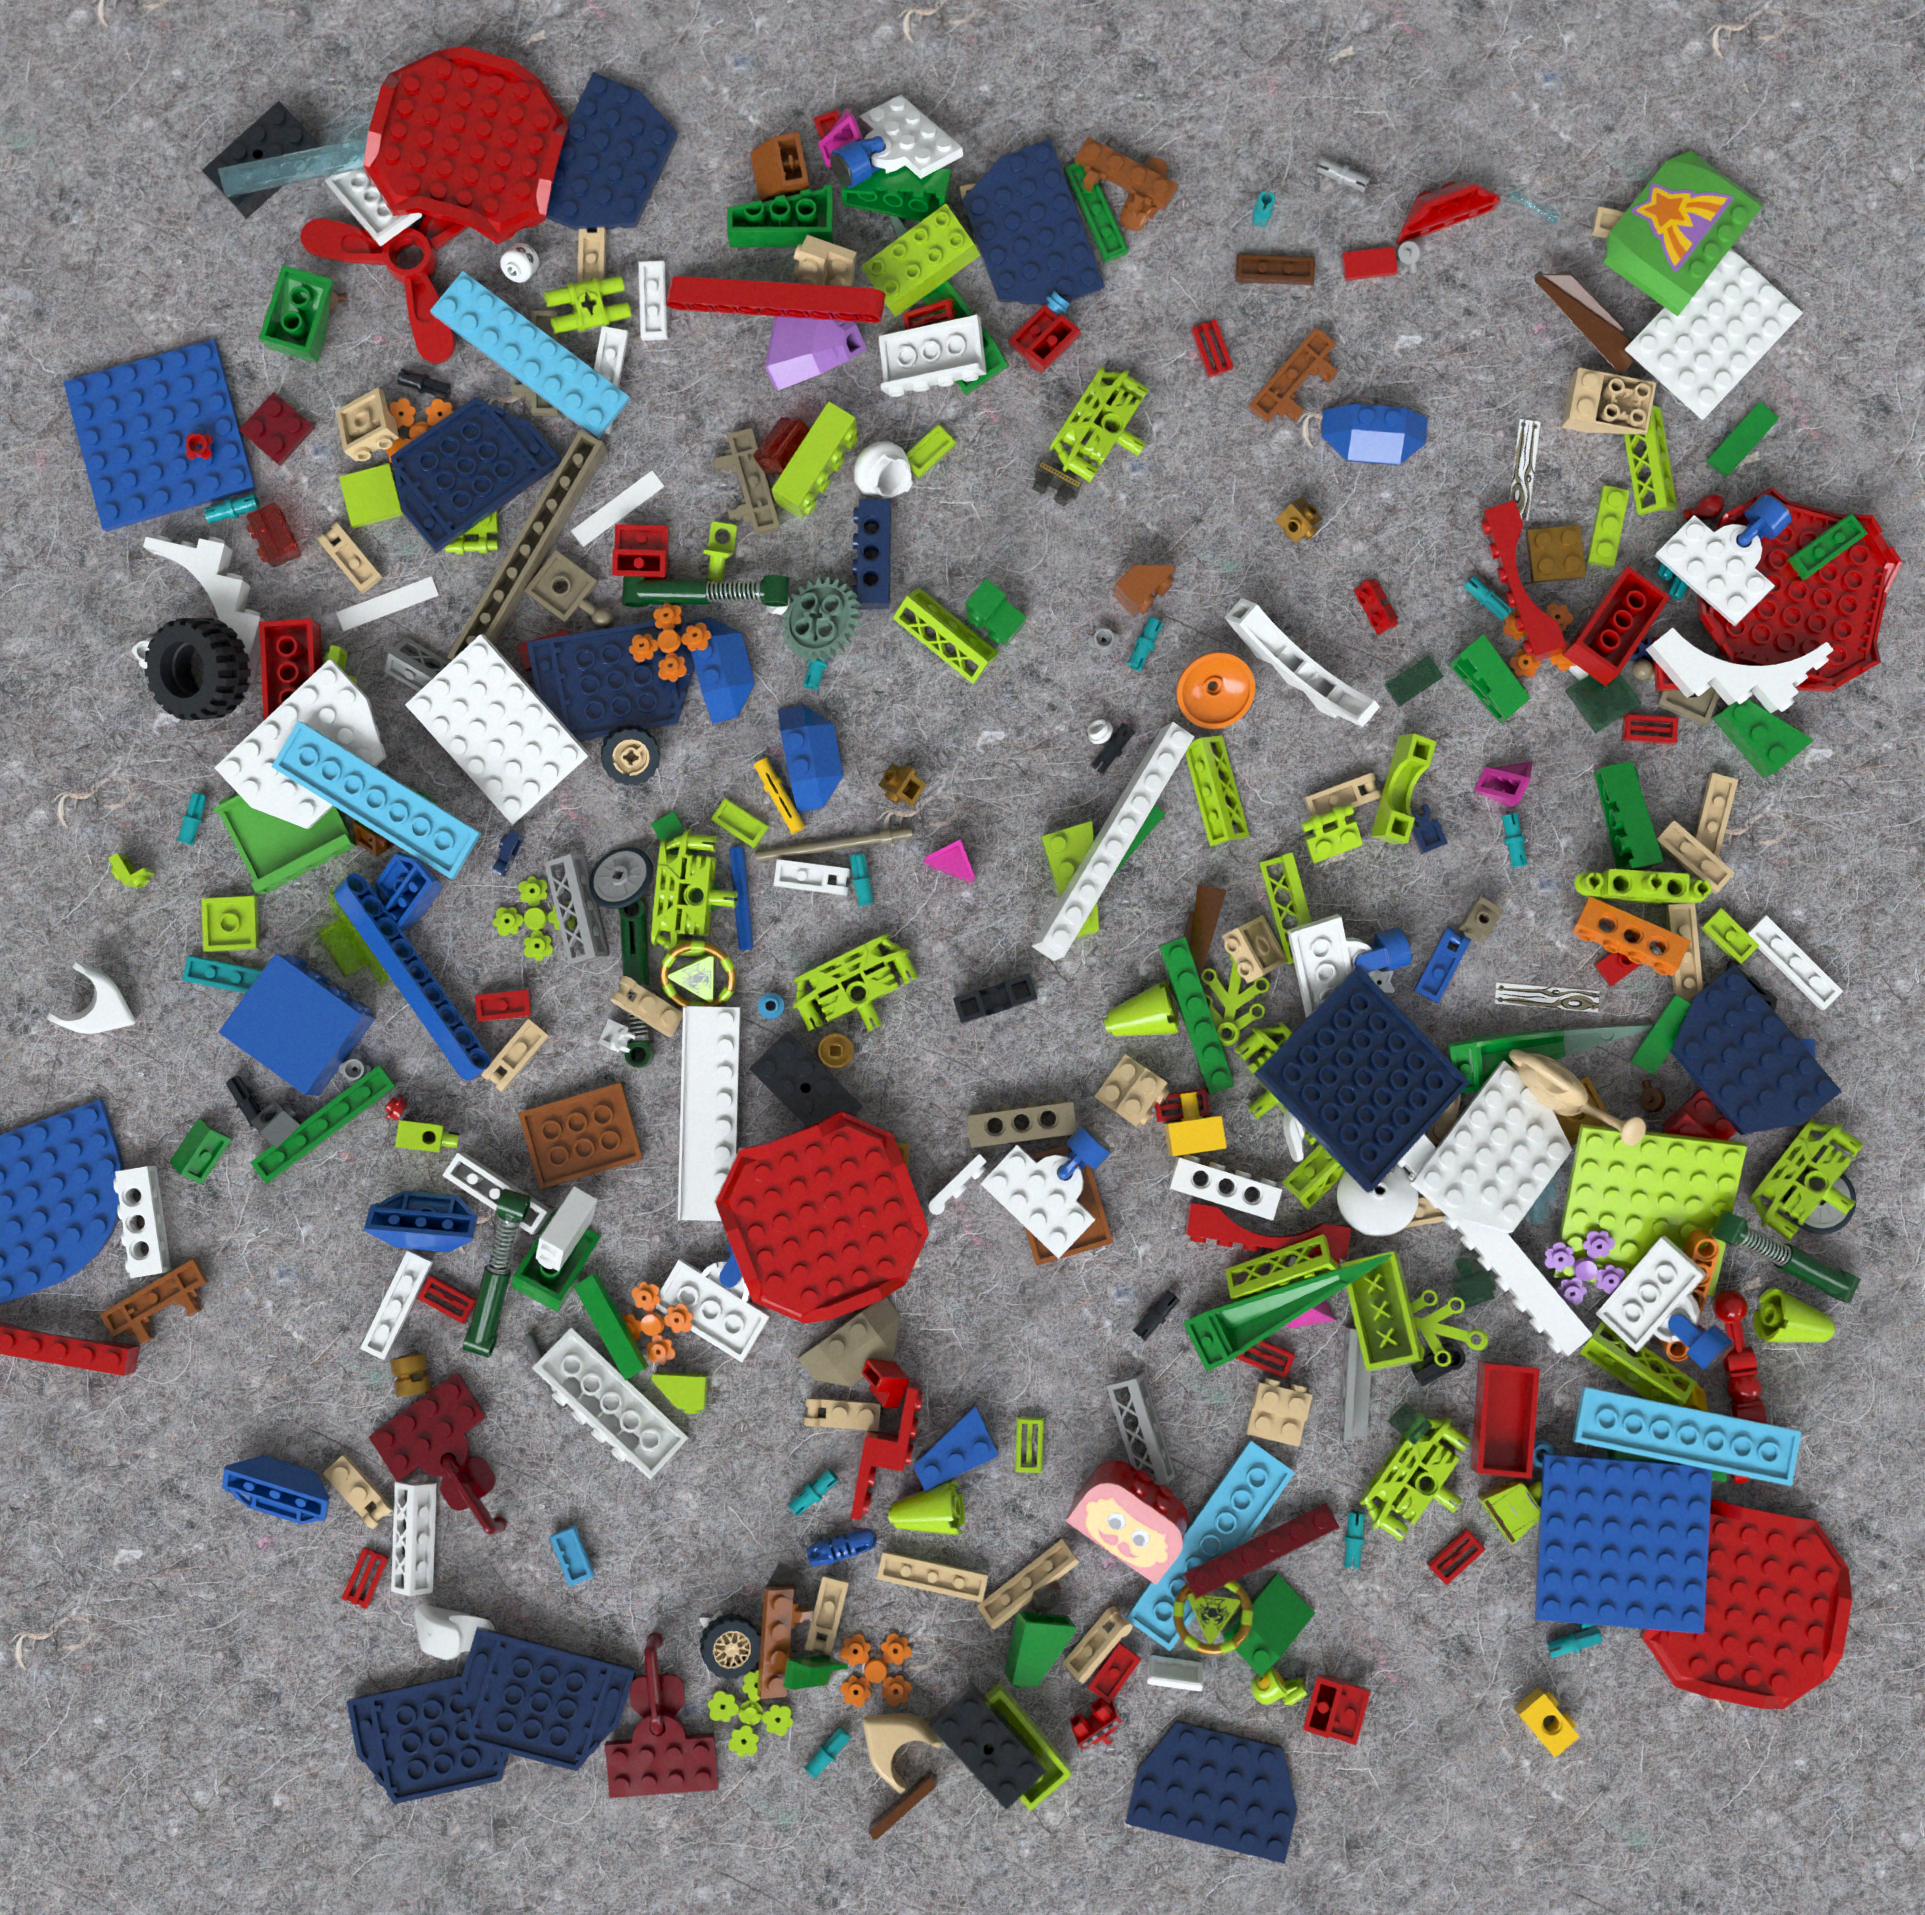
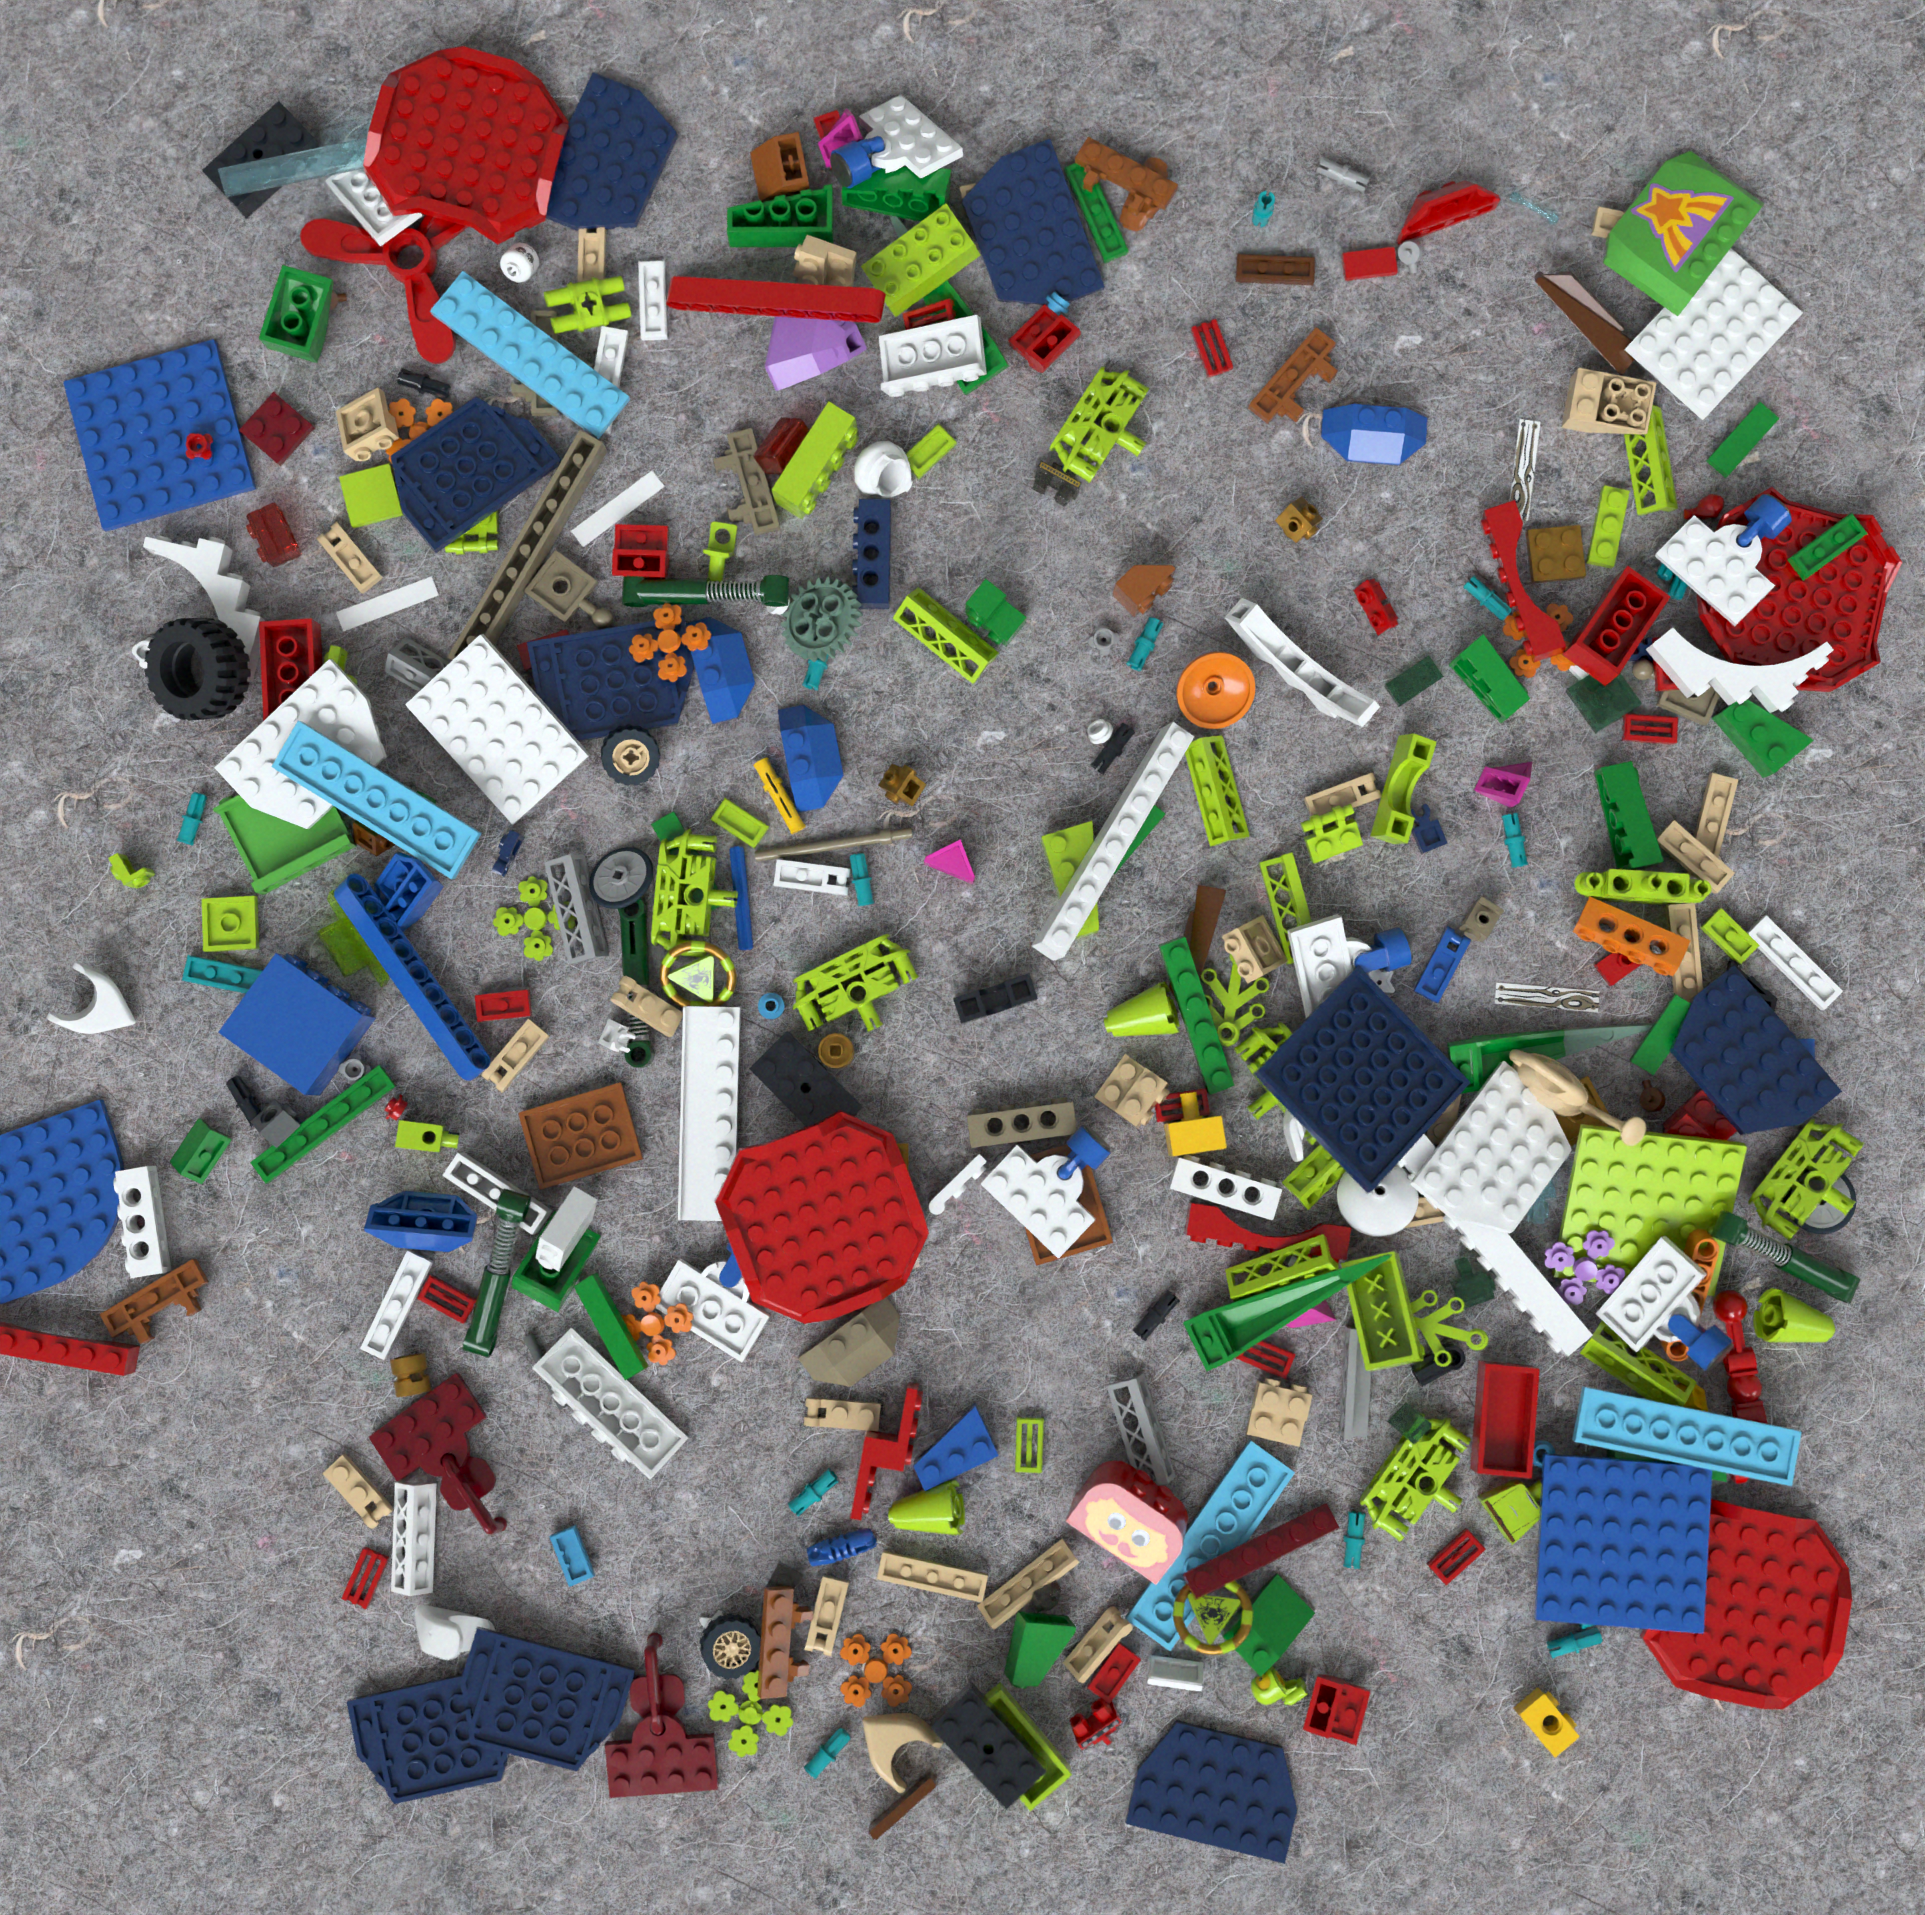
(232, 508): teal pin -> none
(277, 1489): blue wedge -> none
(684, 1390): lime slope -> none
(810, 1671): green panel -> none
(886, 1381): red piece -> none

